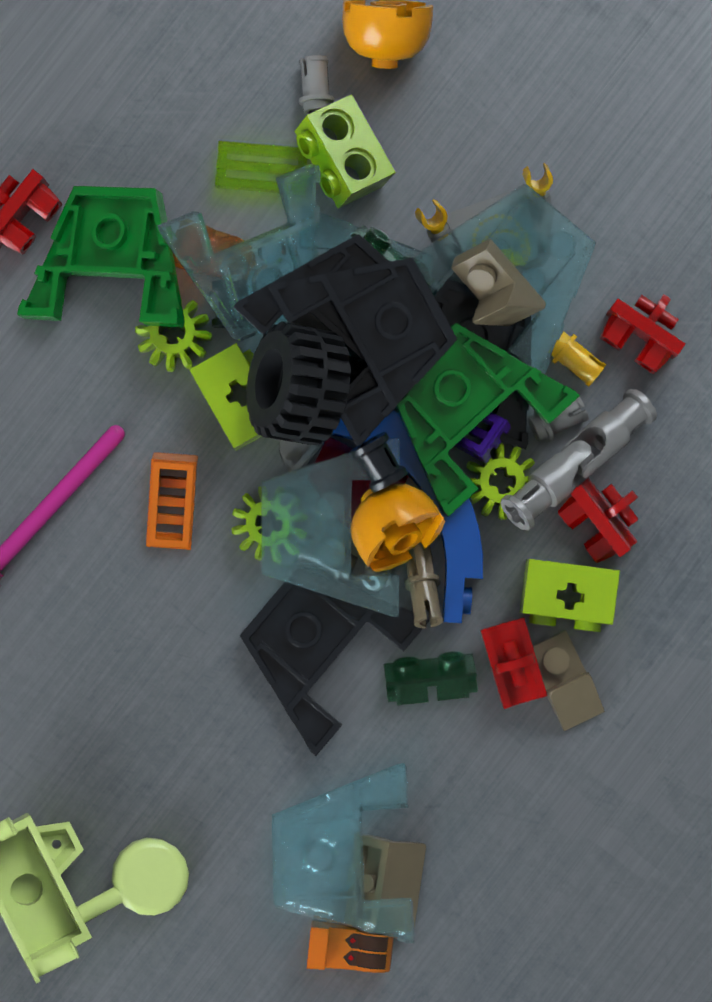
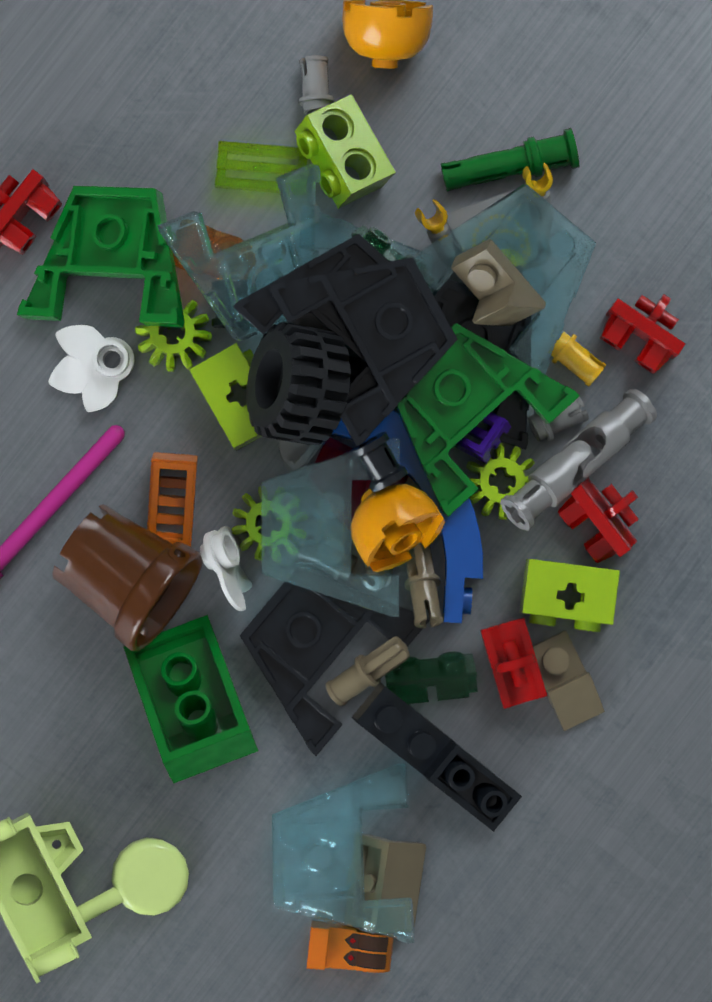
(85, 366): none -> white plate
(128, 575): none -> reddish brown piece
(191, 700): none -> green slope
(222, 554): none -> white plate
(367, 670): none -> dark tan axle
(436, 756): none -> black slope
(479, 169): none -> green pin

